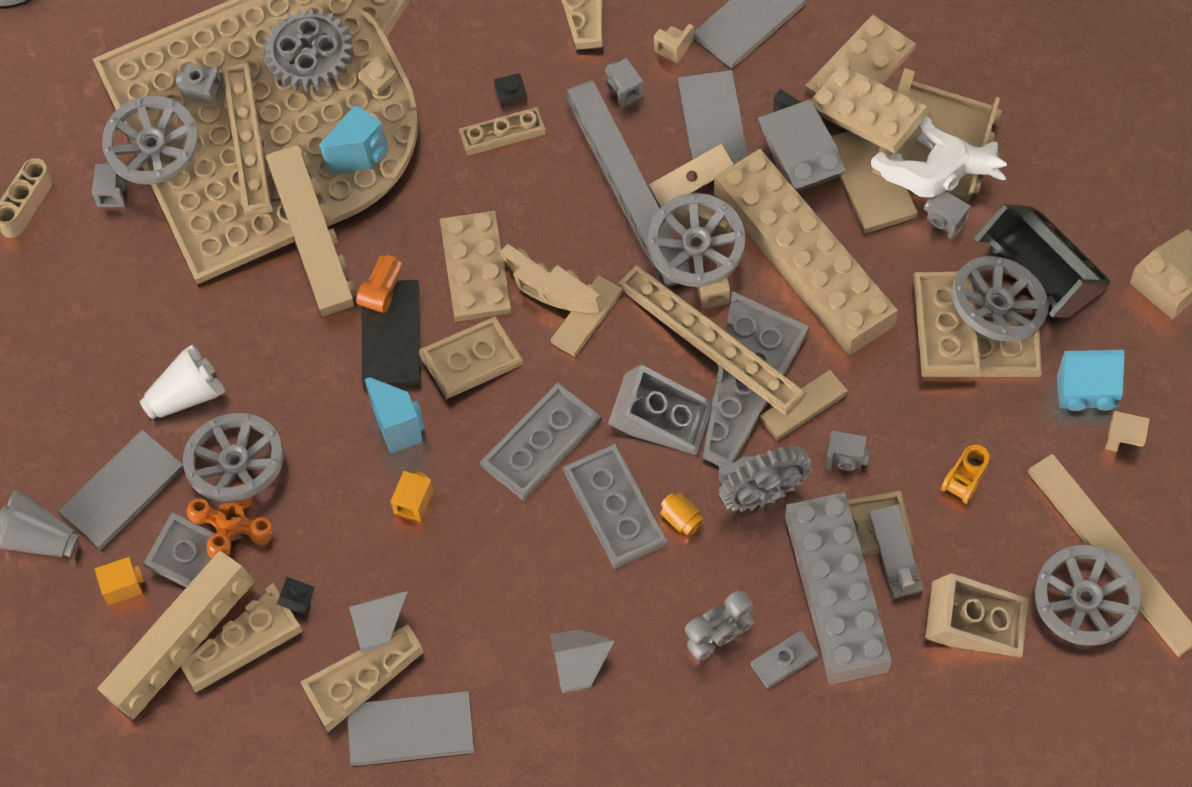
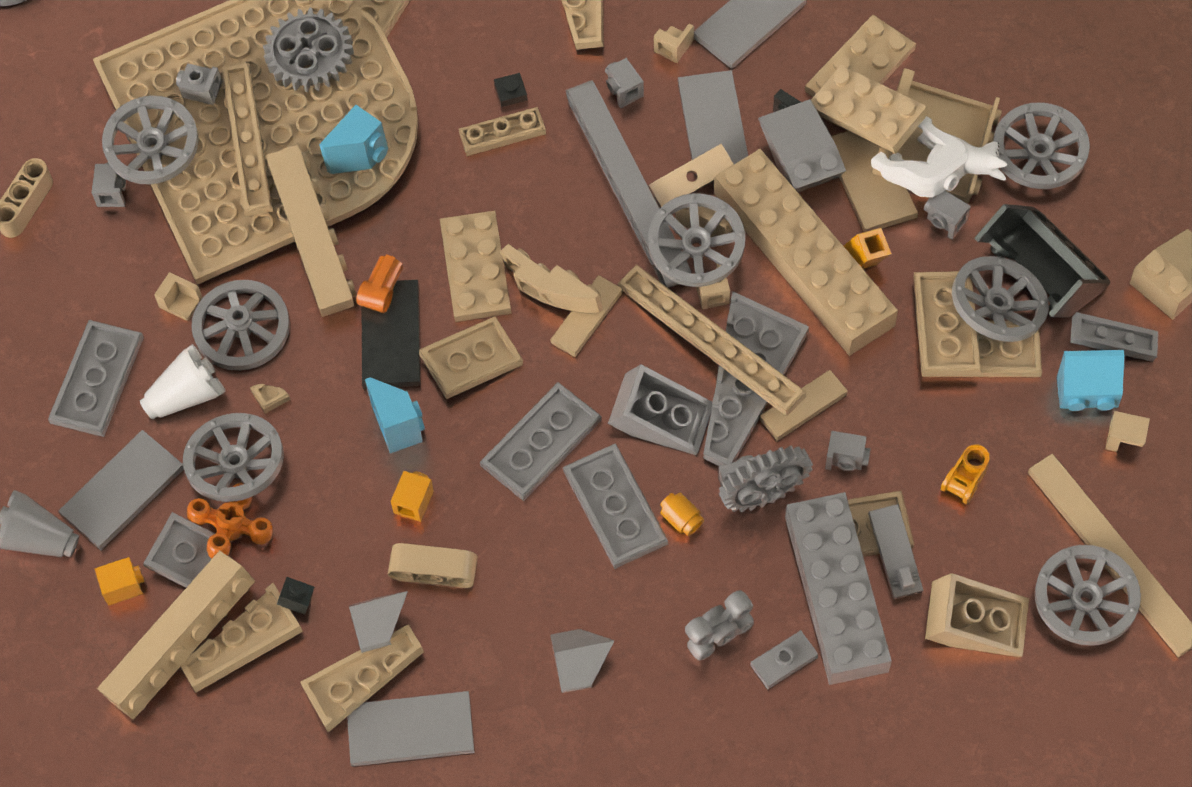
(96, 378): none -> light grey tile
(178, 296): none -> tan panel
(242, 327): none -> light grey wheel
(269, 396): none -> tan tile
(377, 75): tan plate -> none
(432, 565): none -> tan beam
(868, 248): none -> light orange brick
(1042, 143): none -> light grey wheel
(1114, 335): none -> light grey hinge

